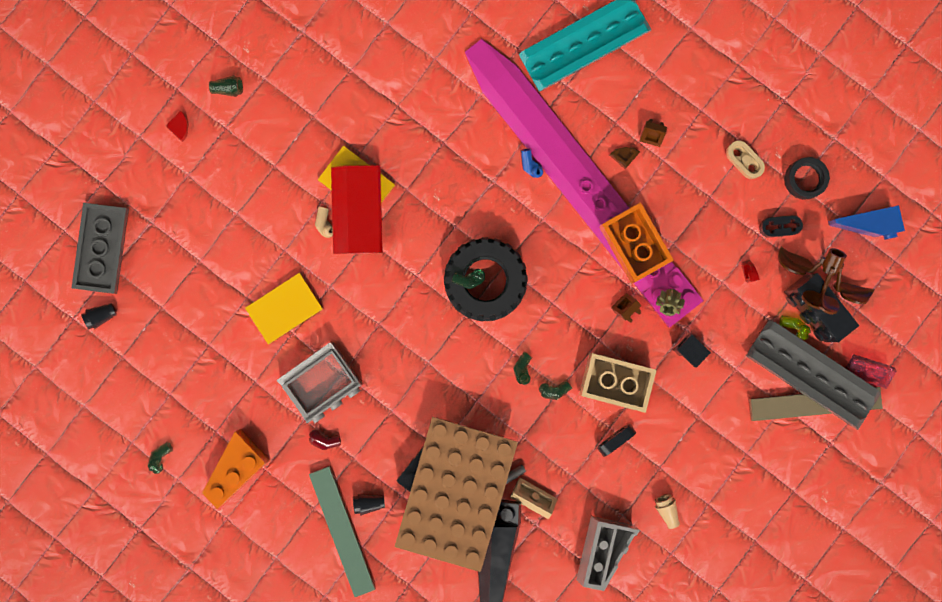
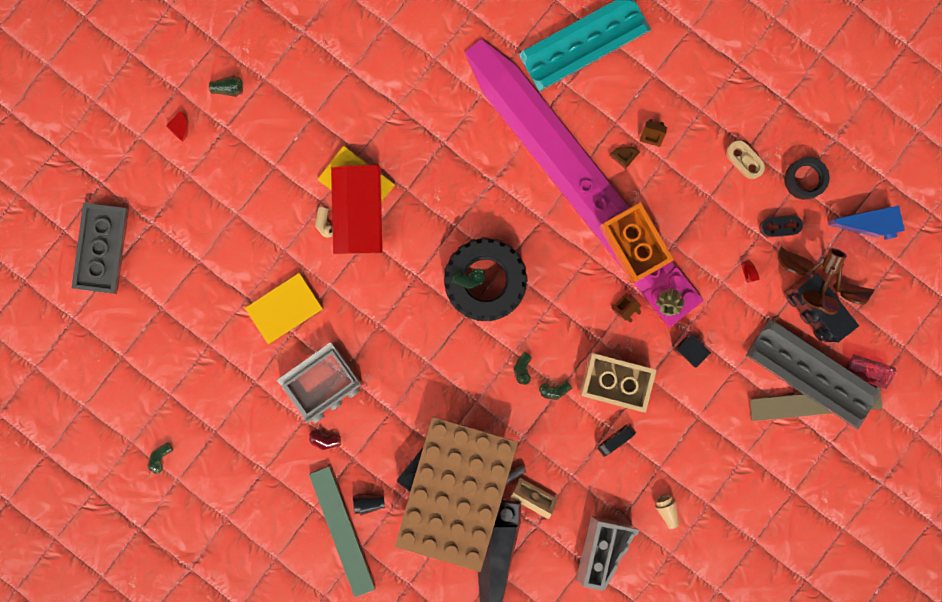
(99, 315): black cone -> none
(235, 468): orange wedge -> none
(530, 165): blue arm -> none
(795, 323): clear neon green arm -> none

